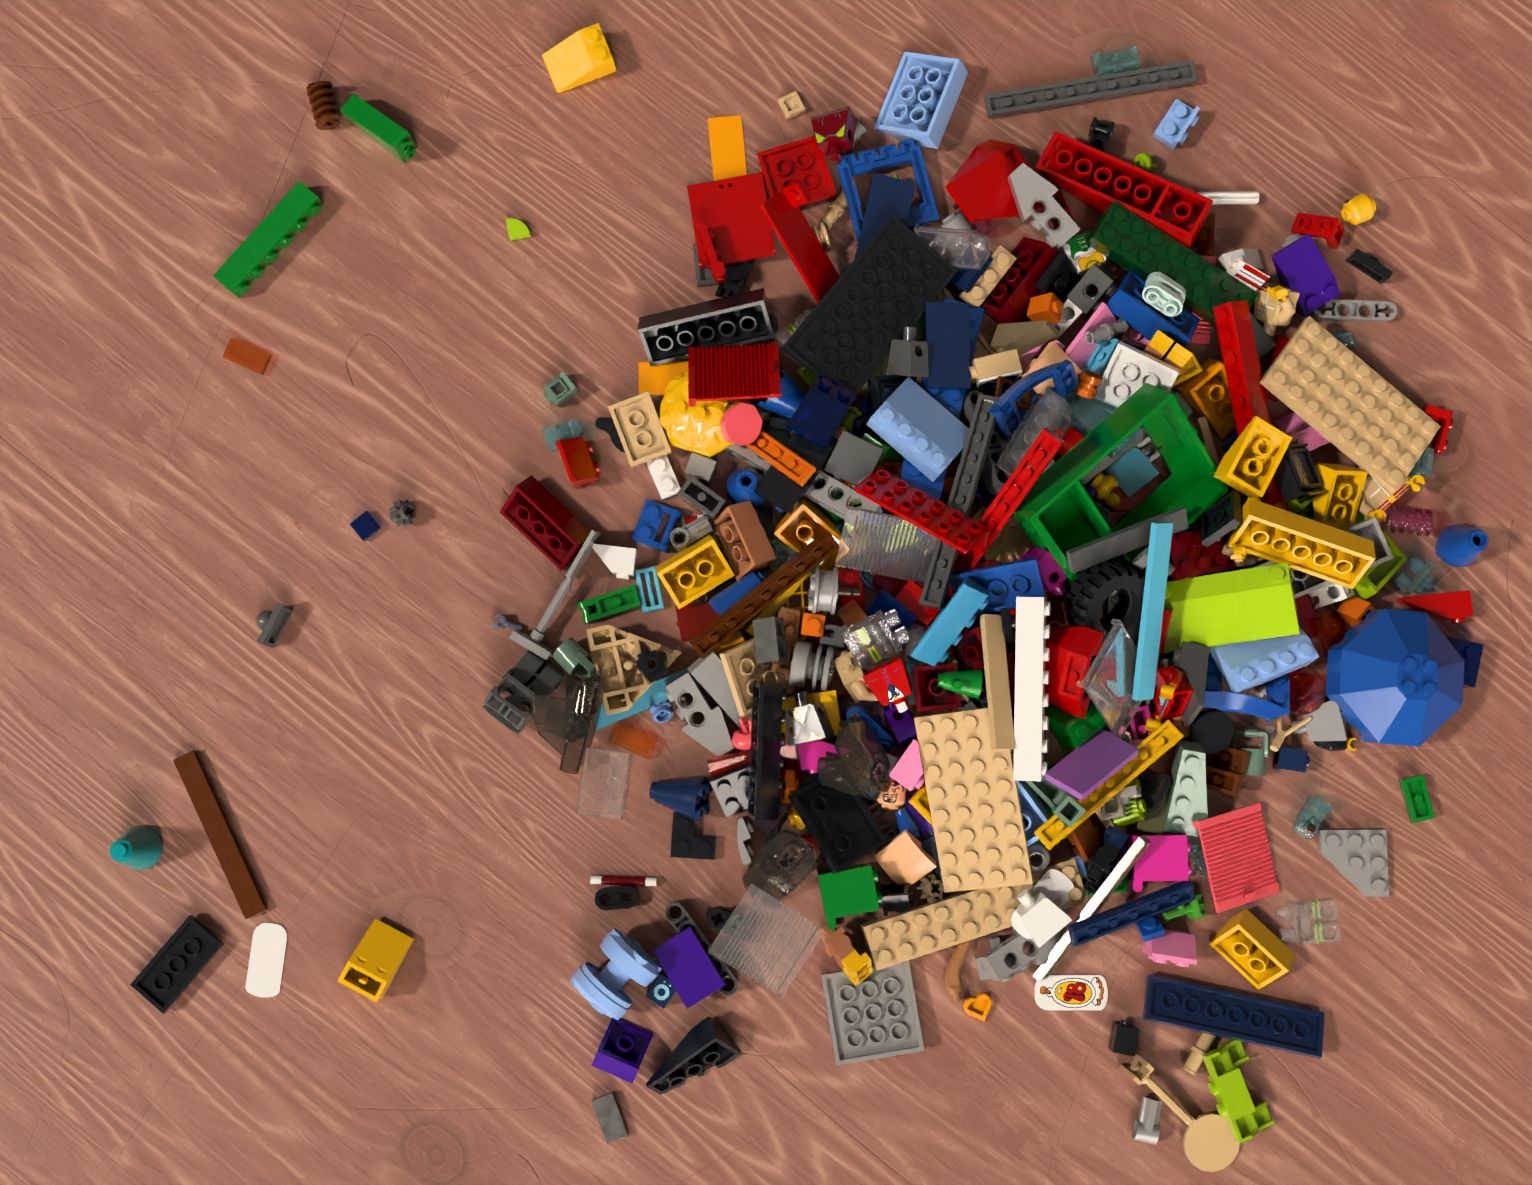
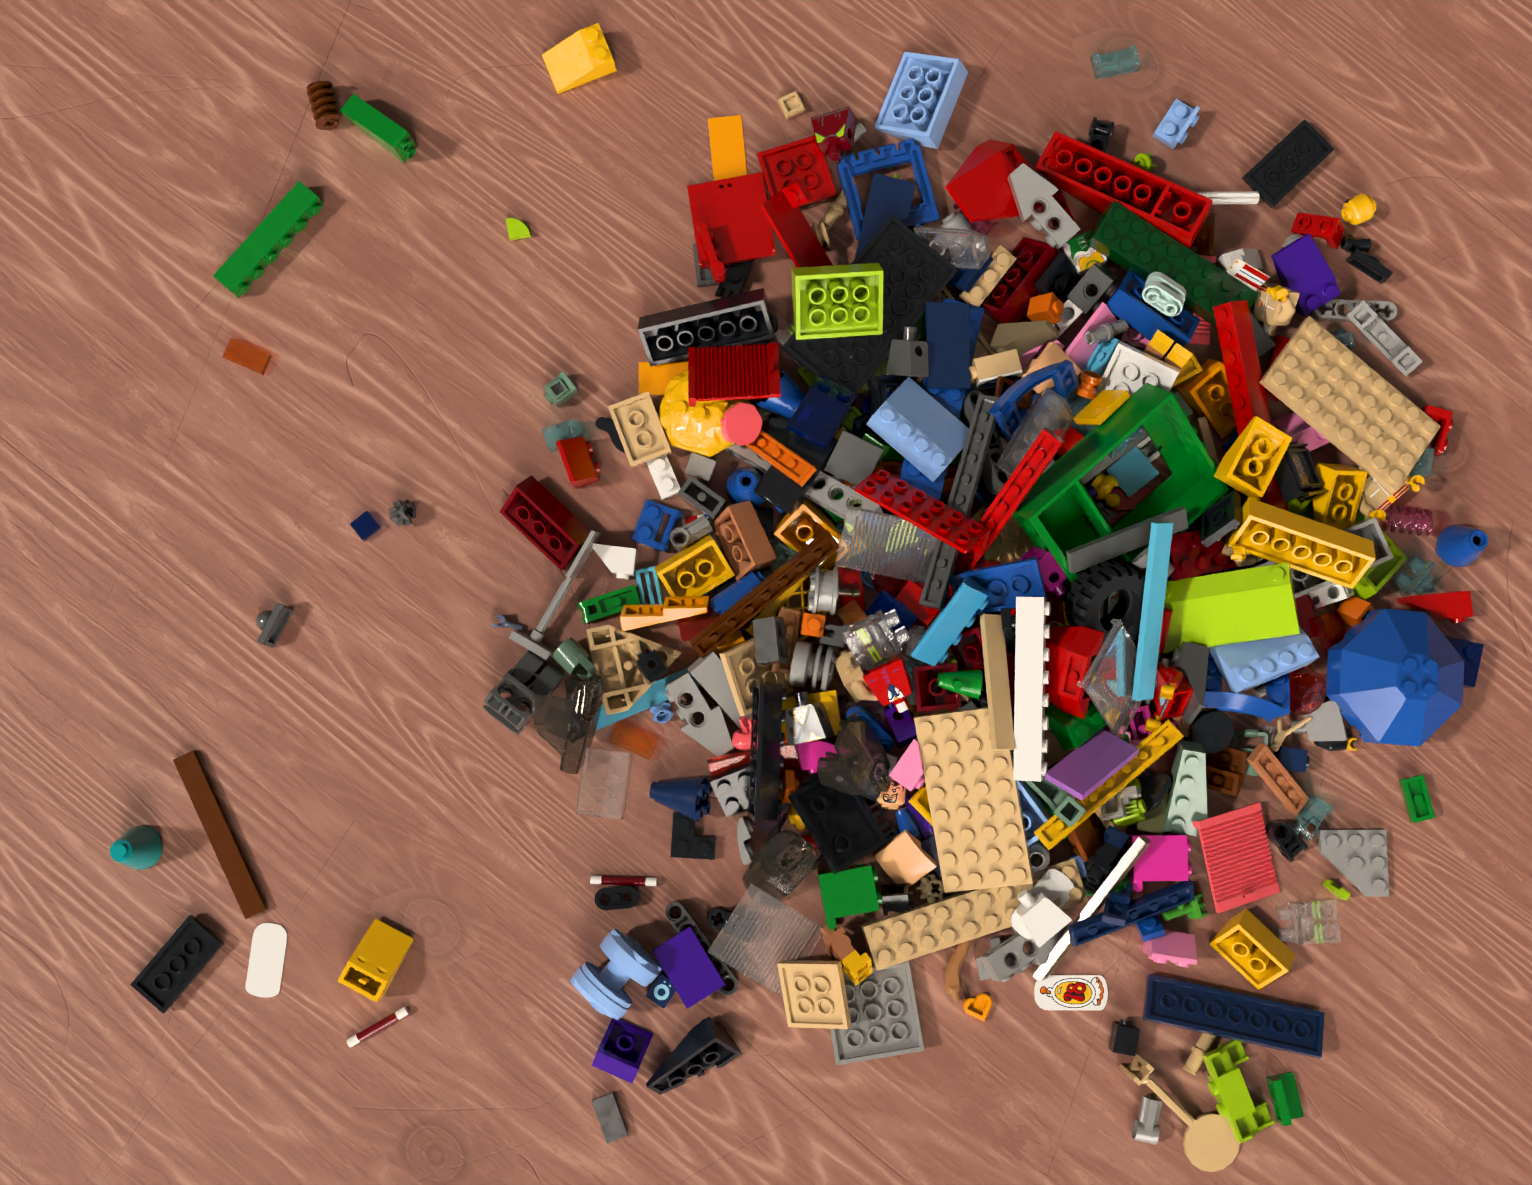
(377, 1026): none -> dark red bar
(673, 608): none -> light orange slope
(814, 994): none -> tan plate
(837, 301): none -> lime slope
(1090, 89): dark grey plate -> none
(1101, 407): none -> yellow tile
(1117, 906): none -> dark blue slope
(1199, 862): clear light blue bracket -> none
(1278, 779): none -> nougat plate
(1285, 1097): none -> green panel
(1287, 842): none -> black piece
(1288, 163): none -> black plate
(1340, 893): none -> lime tile
(1351, 243): none -> black pin
(1383, 338): none -> light grey slope

